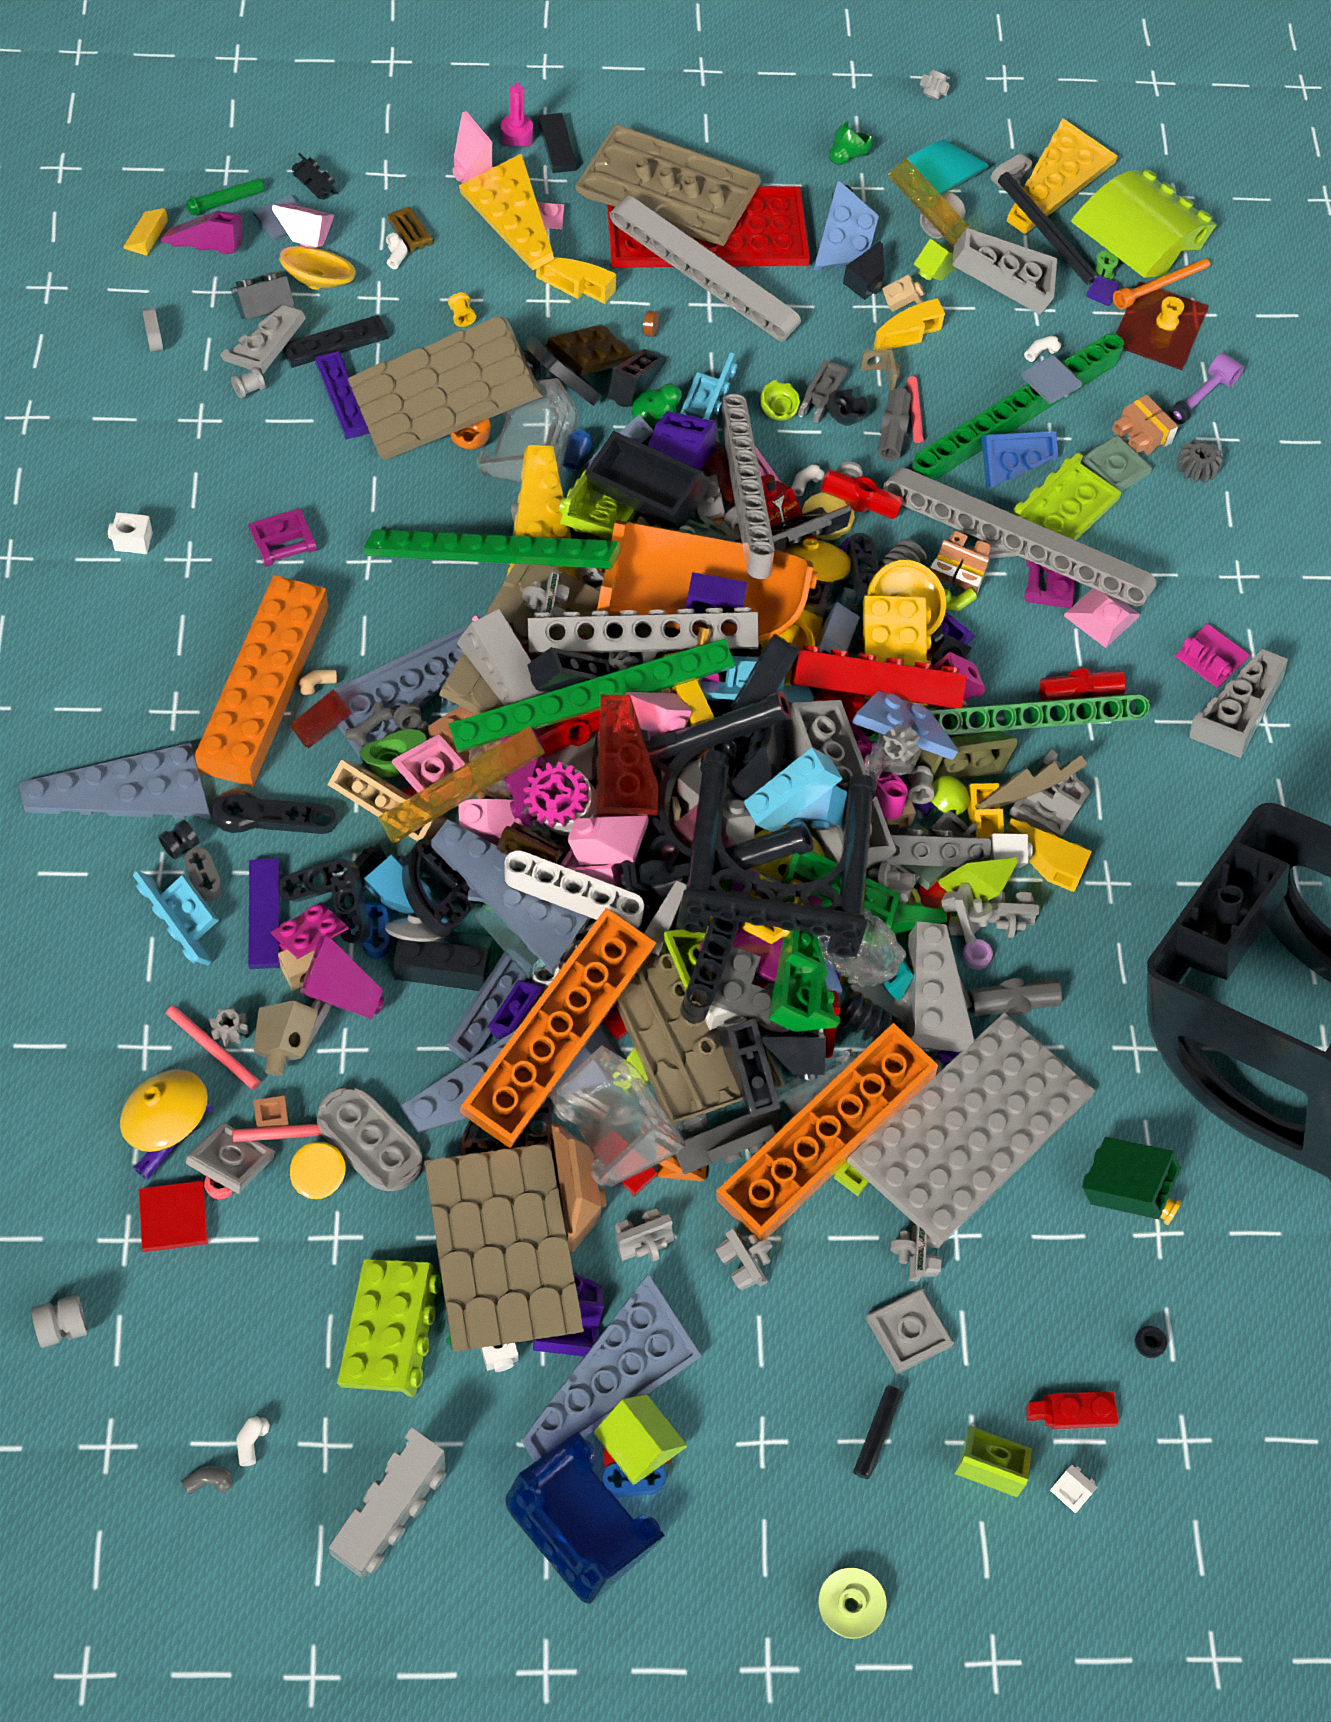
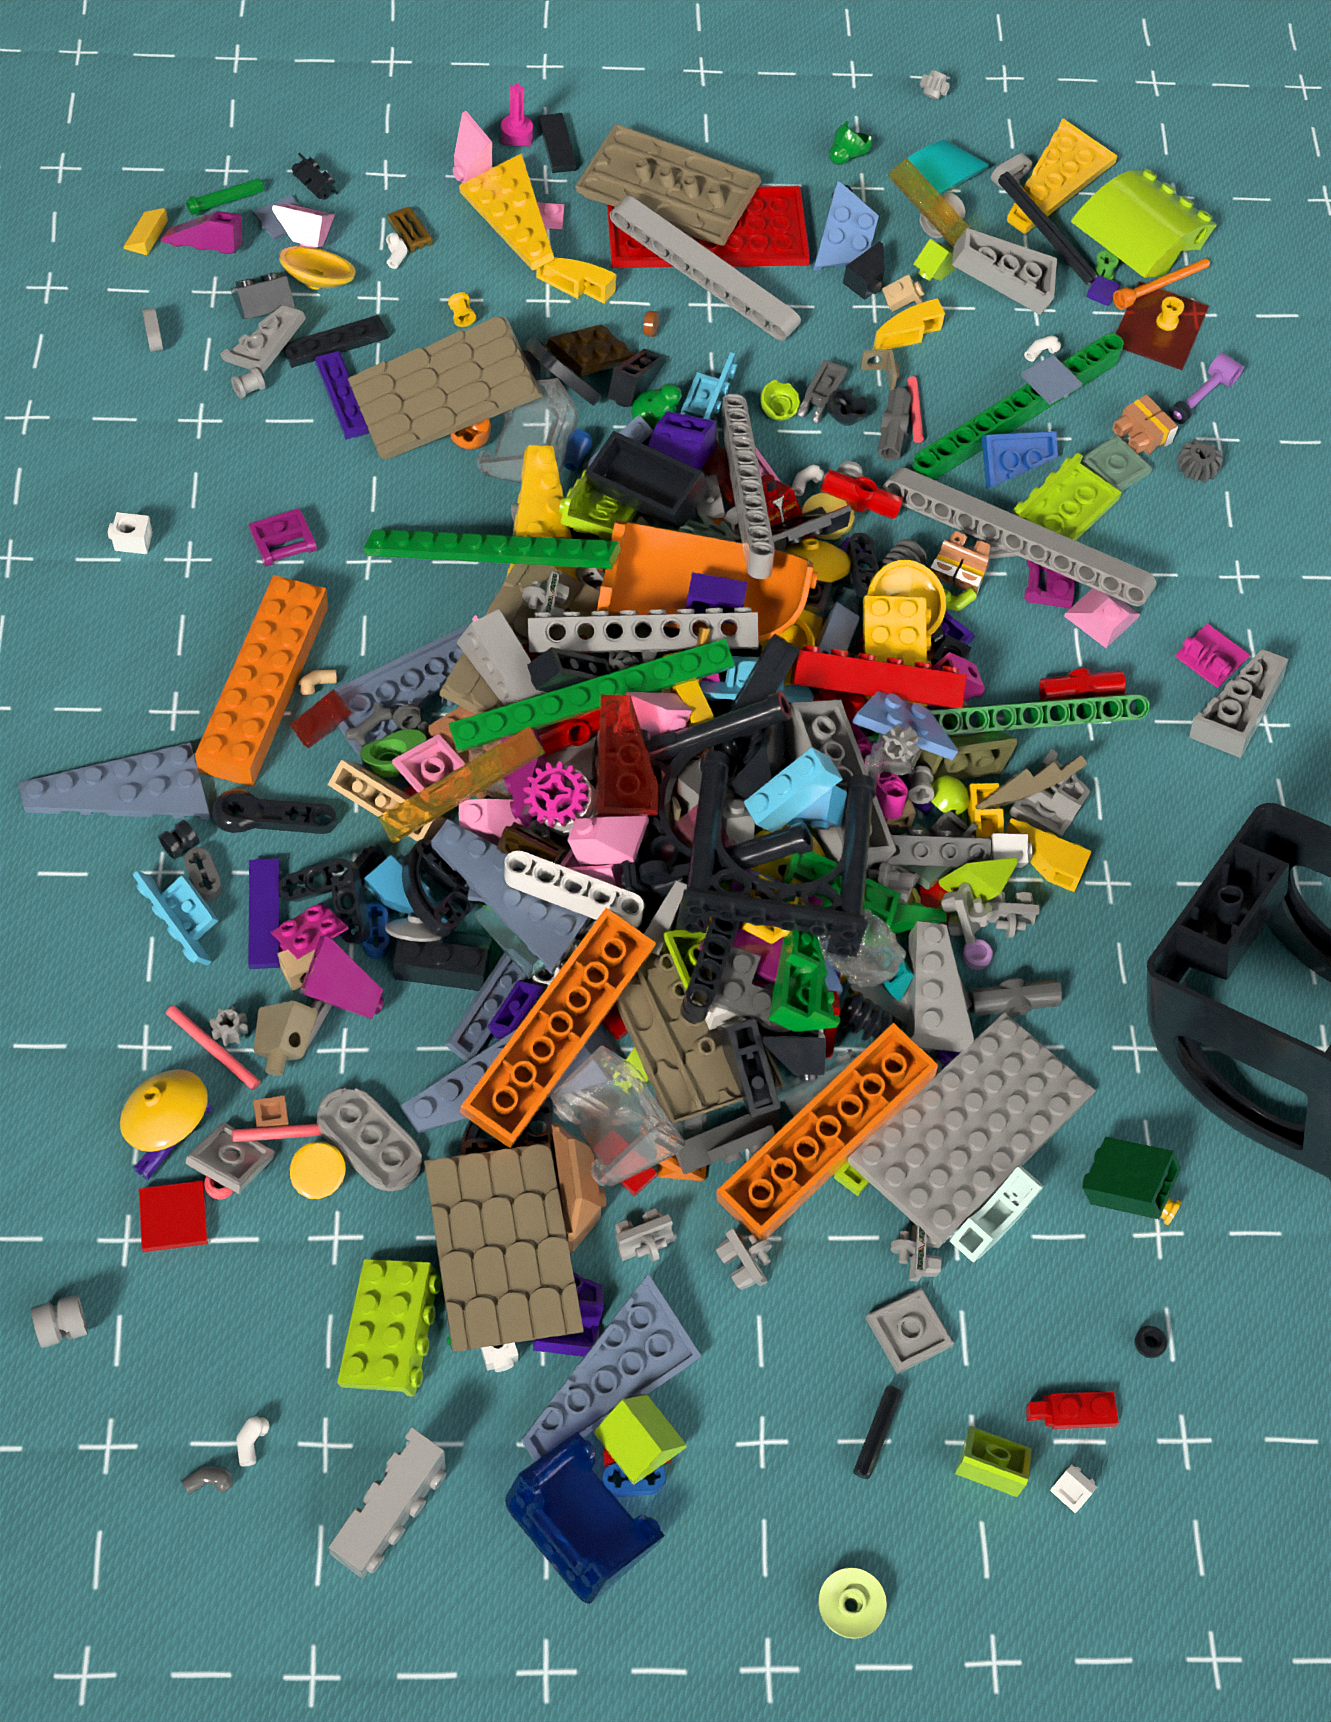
(997, 1215): none -> light aqua arch

